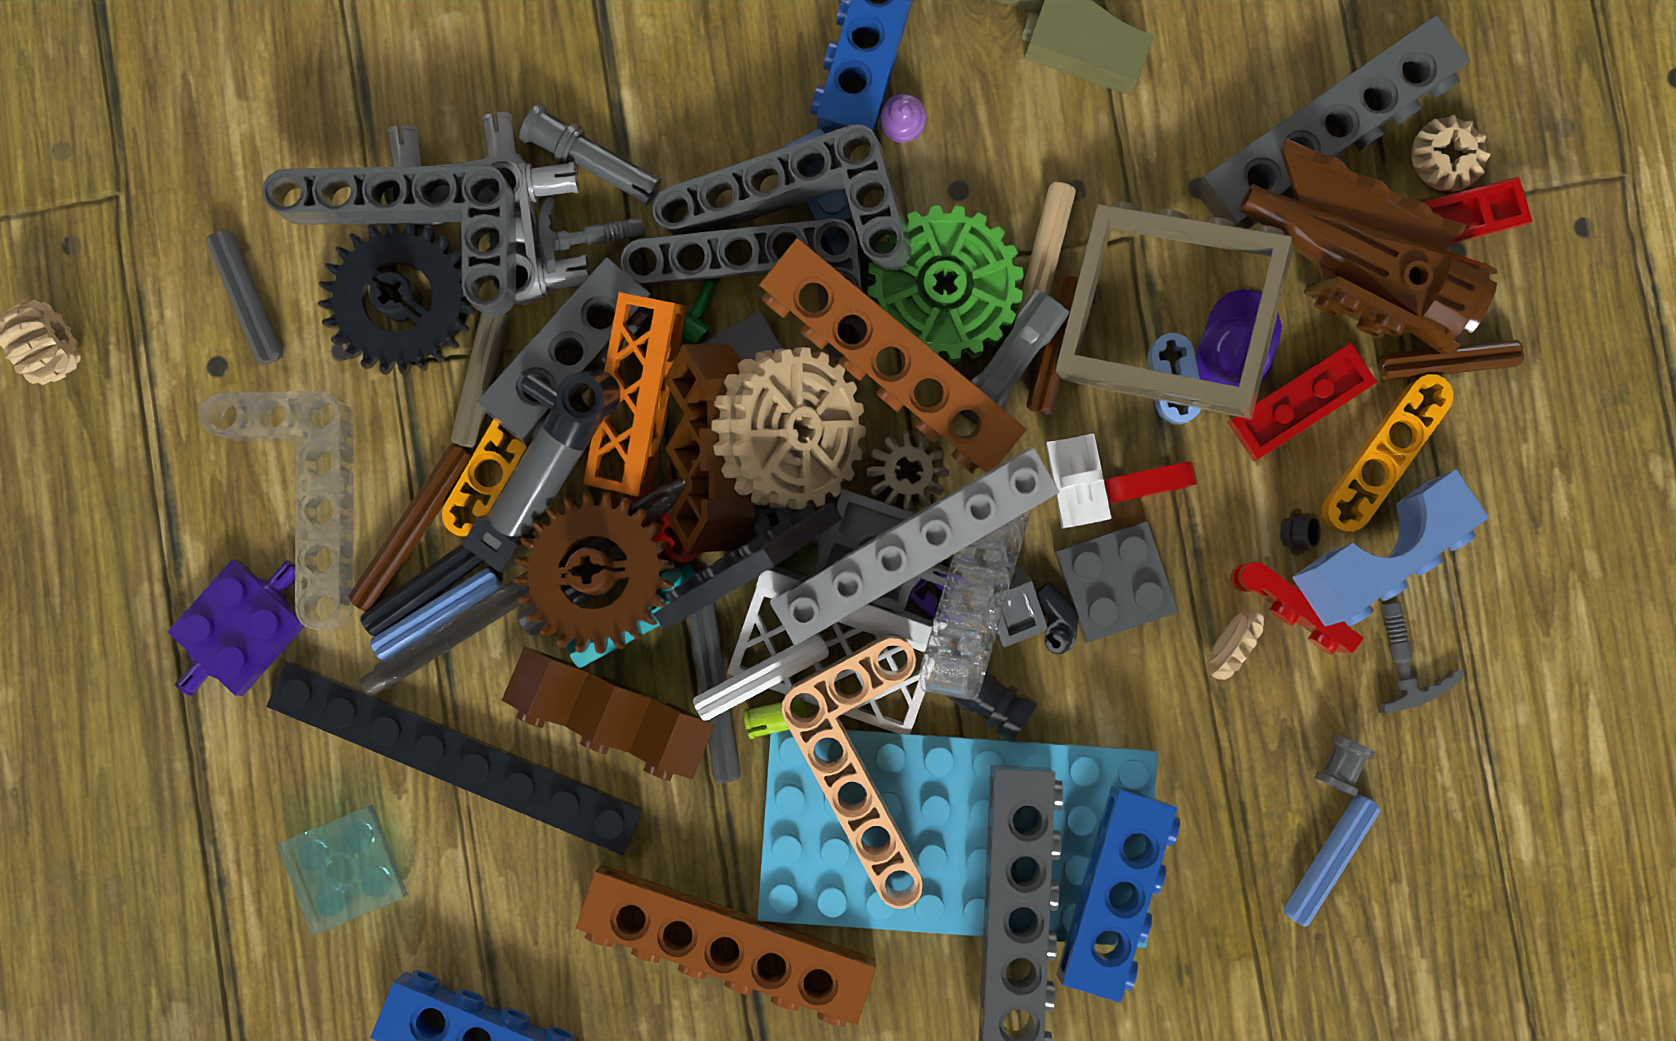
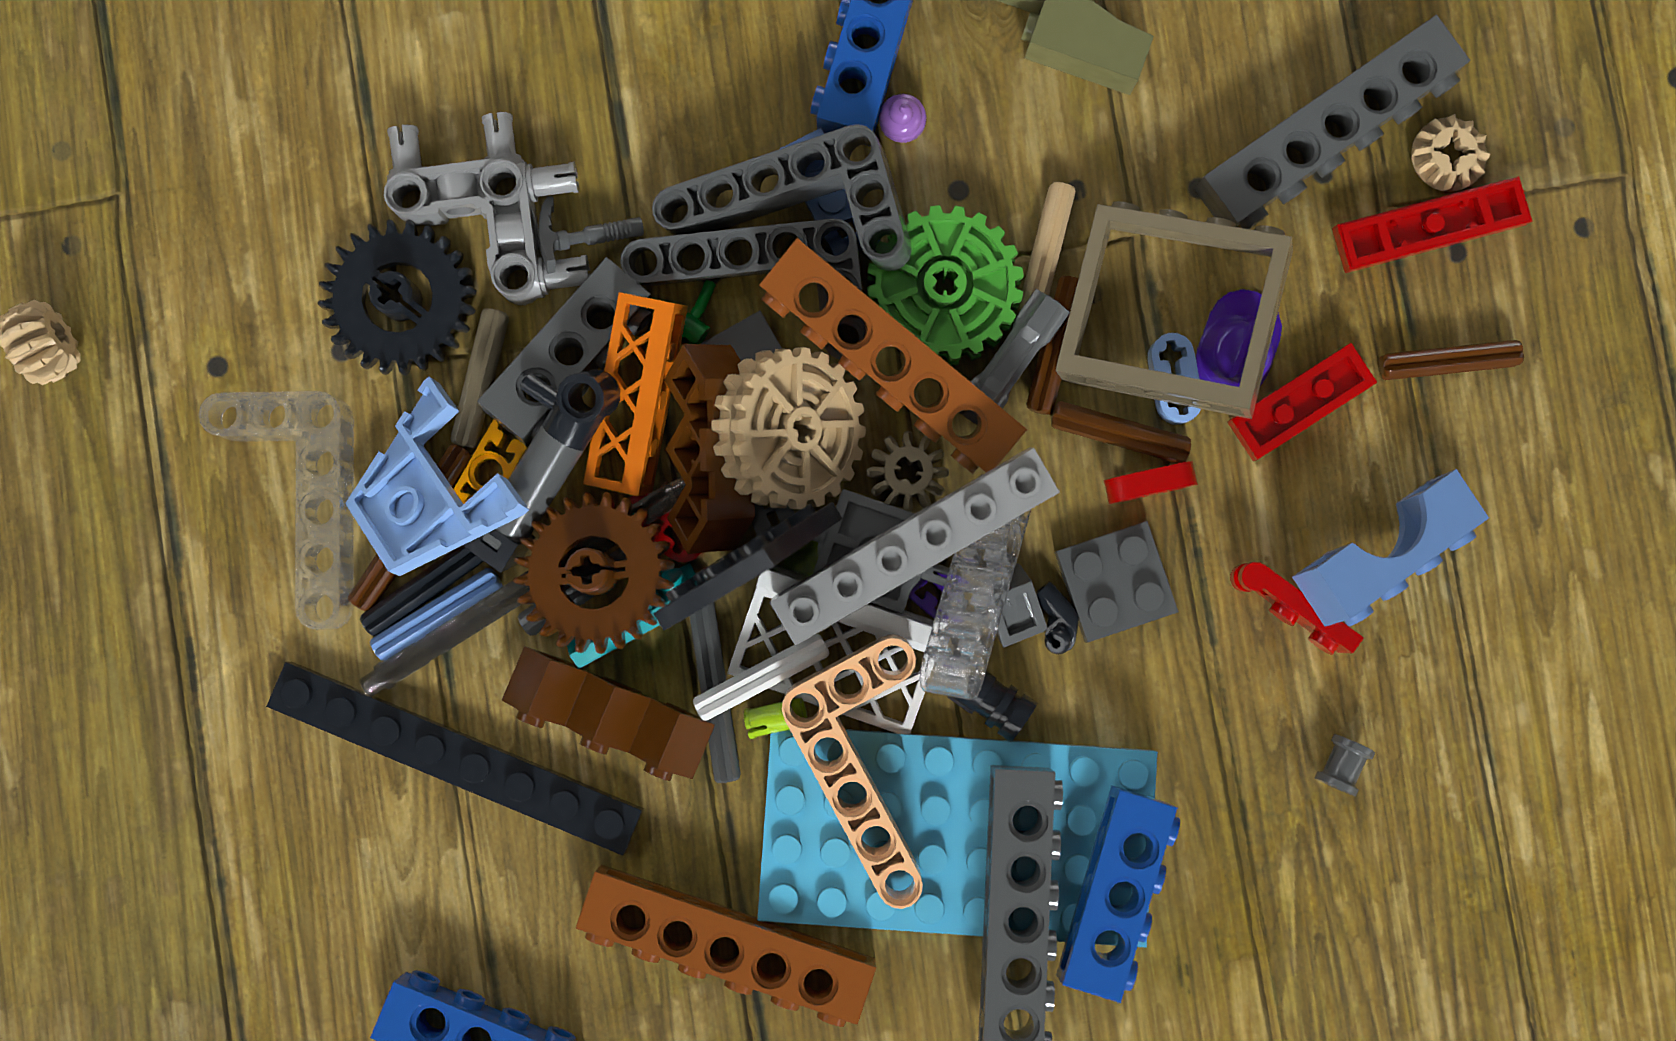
(236, 628): dark purple plate -> none
(244, 297): dark grey axle -> none
(342, 870): clear light blue plate -> none
(410, 505): none -> light blue wing
(414, 206): dark grey beam -> none
(570, 145): dark grey pin -> none
(1079, 478): white hips -> none
(1121, 432): none -> reddish brown axle
(1235, 644): tan gear -> none
(1300, 532): black plate -> none
(1332, 860): medium blue axle -> none
(1375, 251): reddish brown piece -> none
(1392, 458): light orange beam -> none
(1401, 654): dark grey piece -> none

